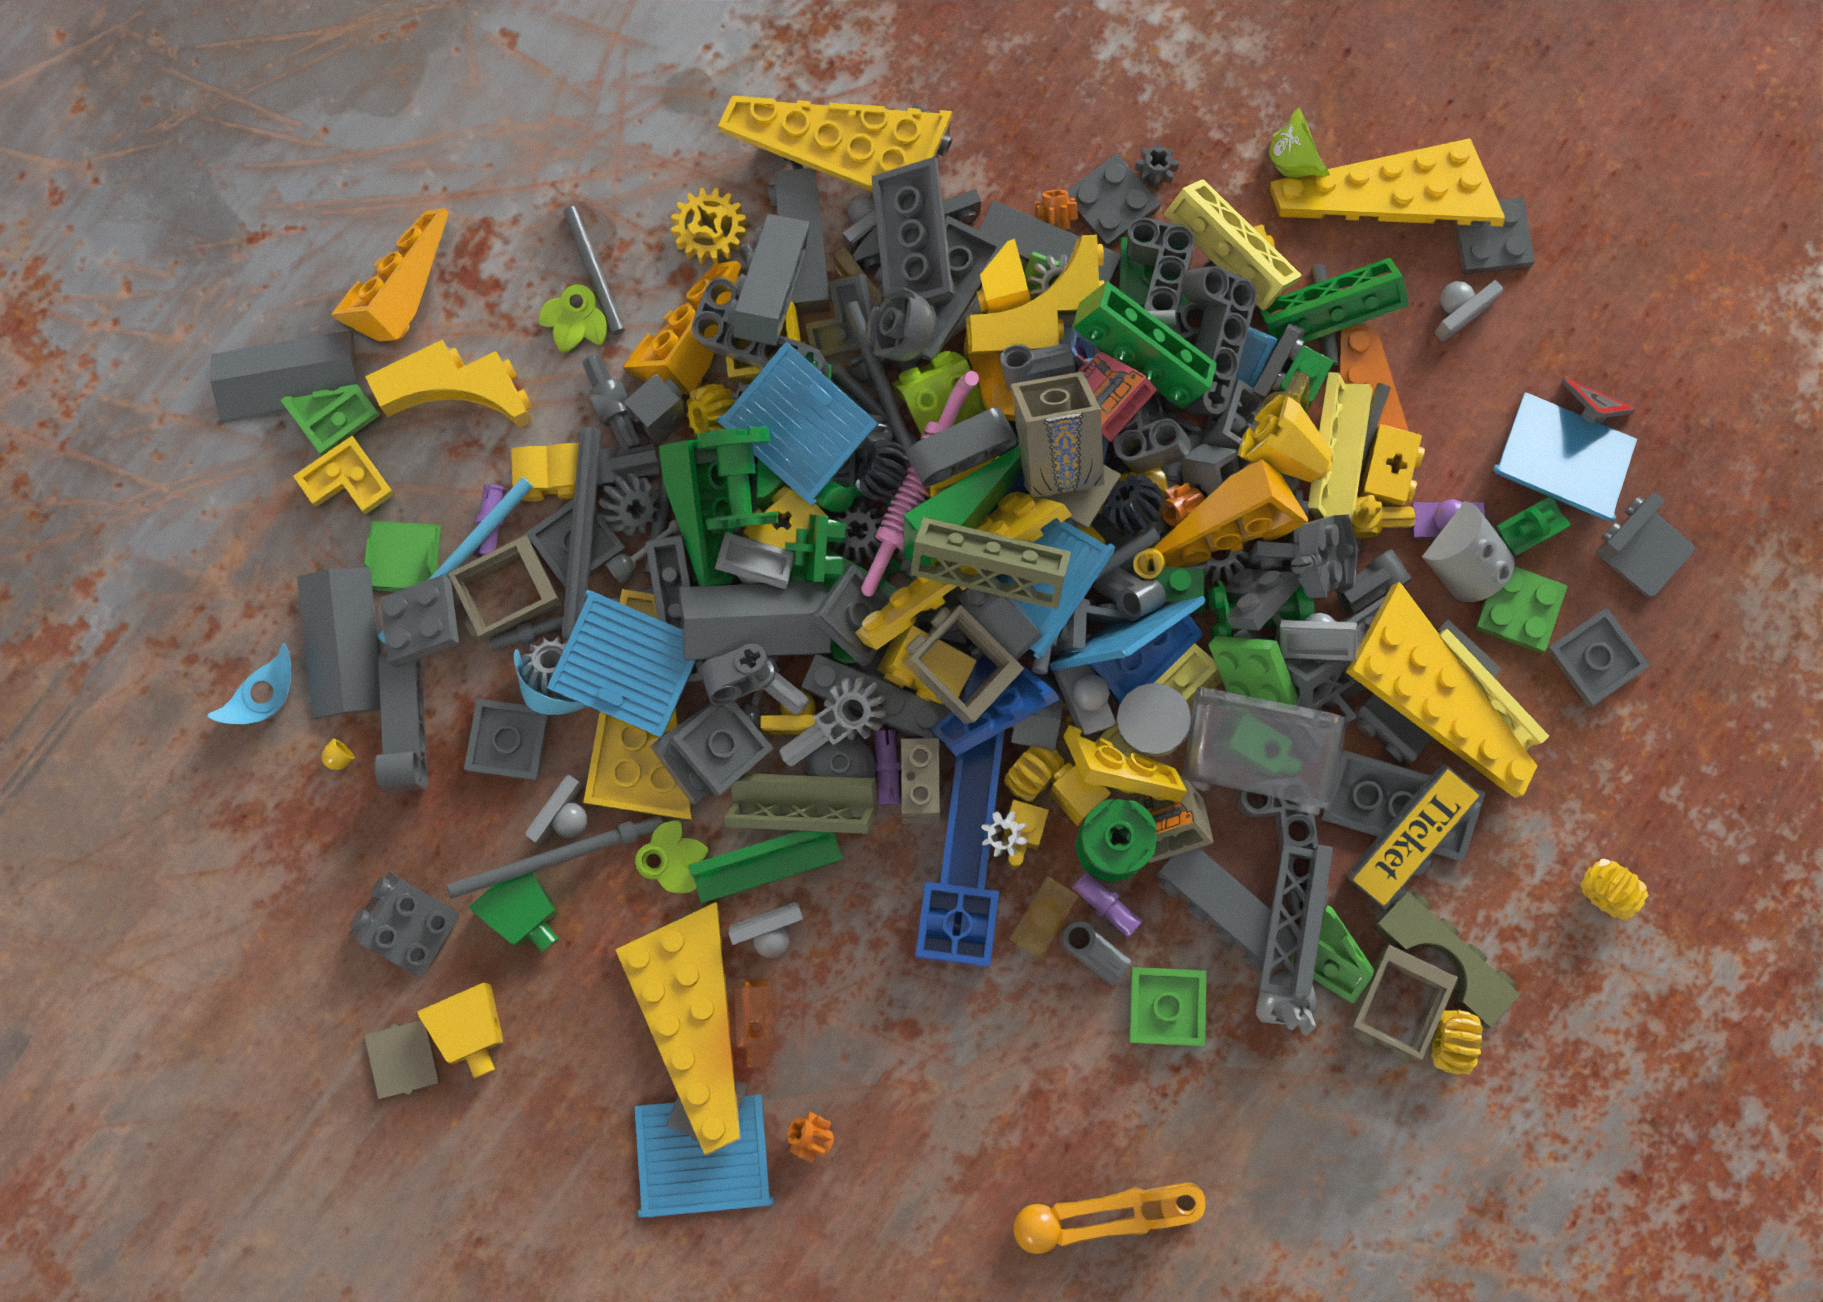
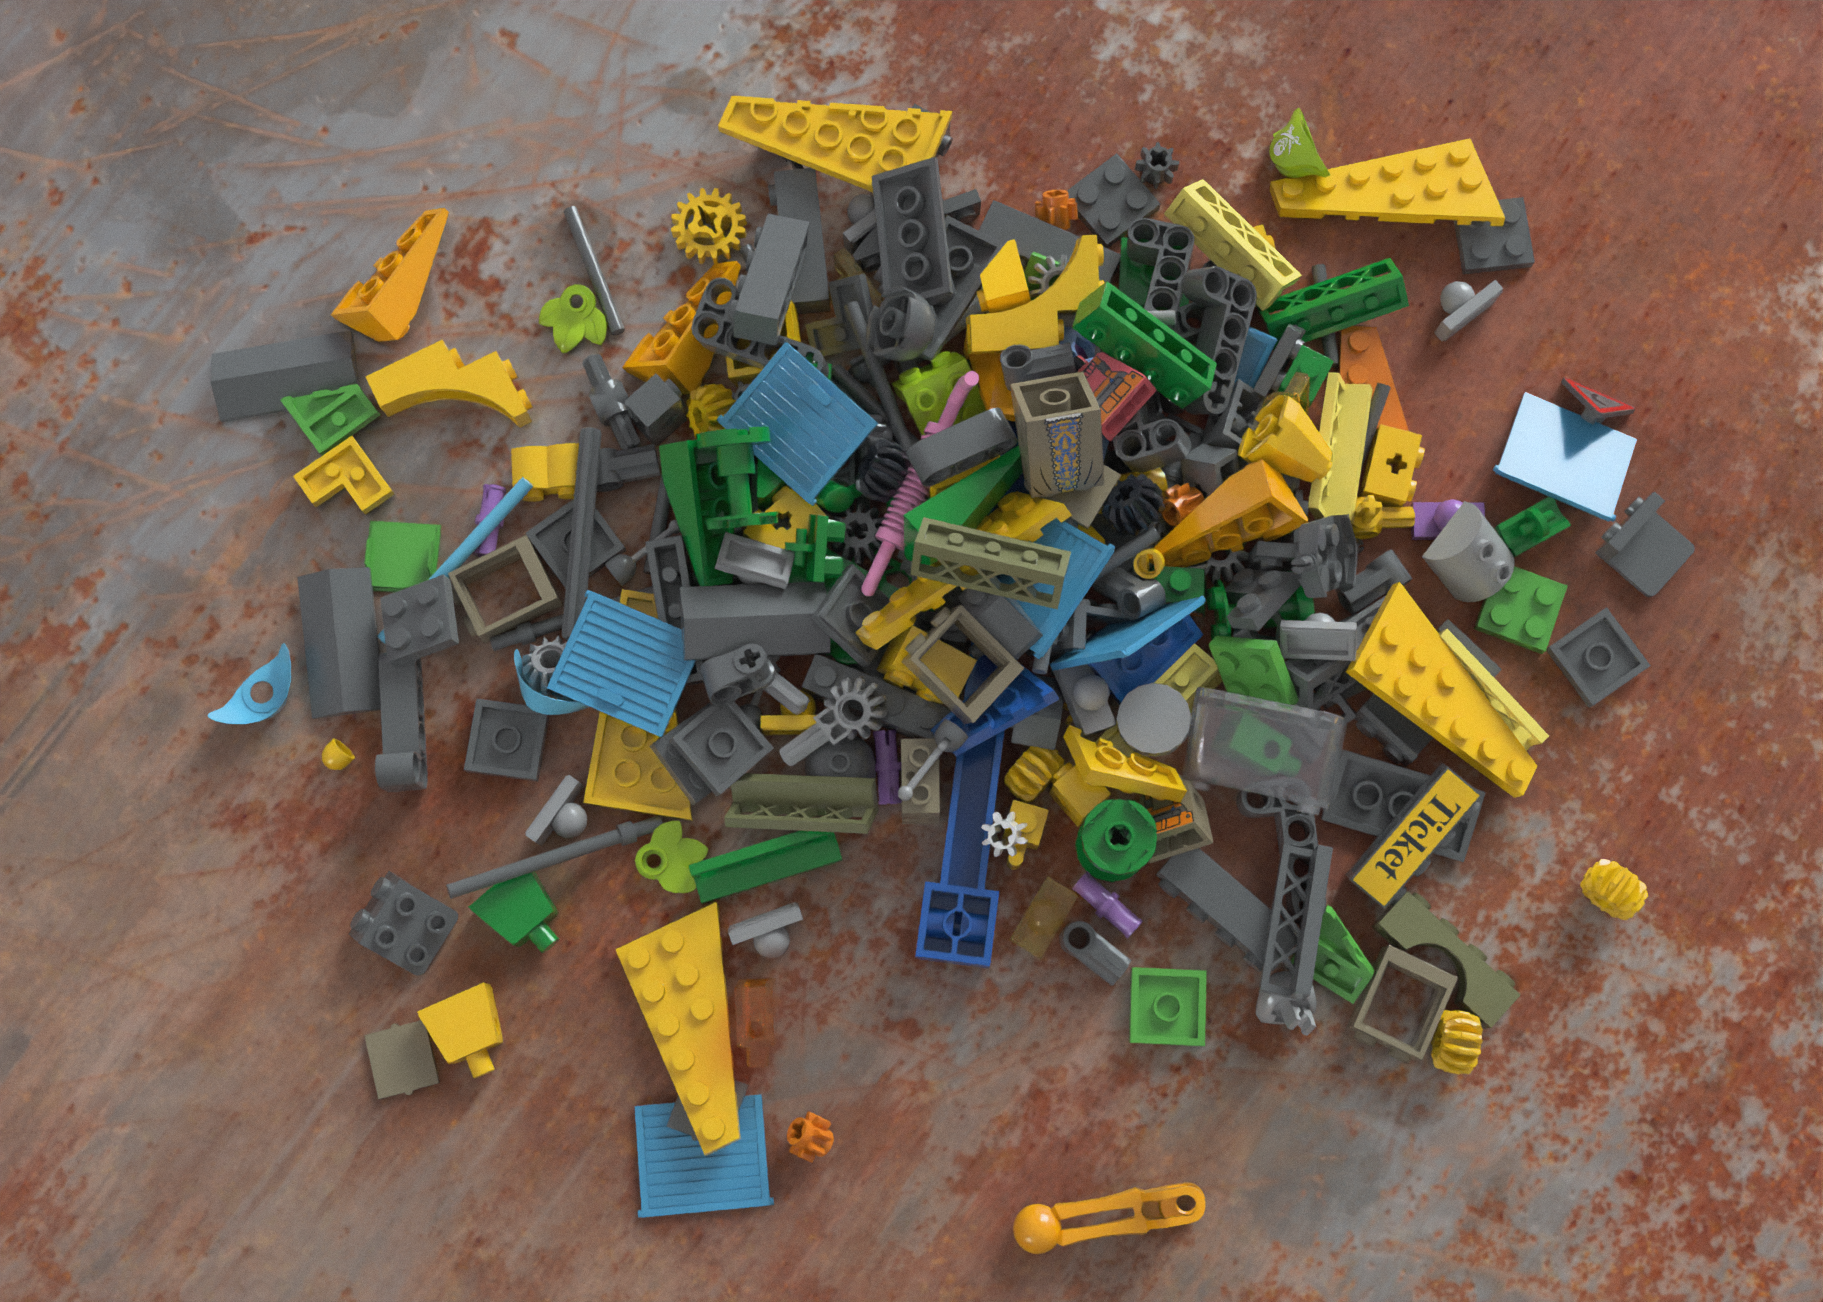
(621, 496): dark grey gear -> none
(948, 739): none -> hinge

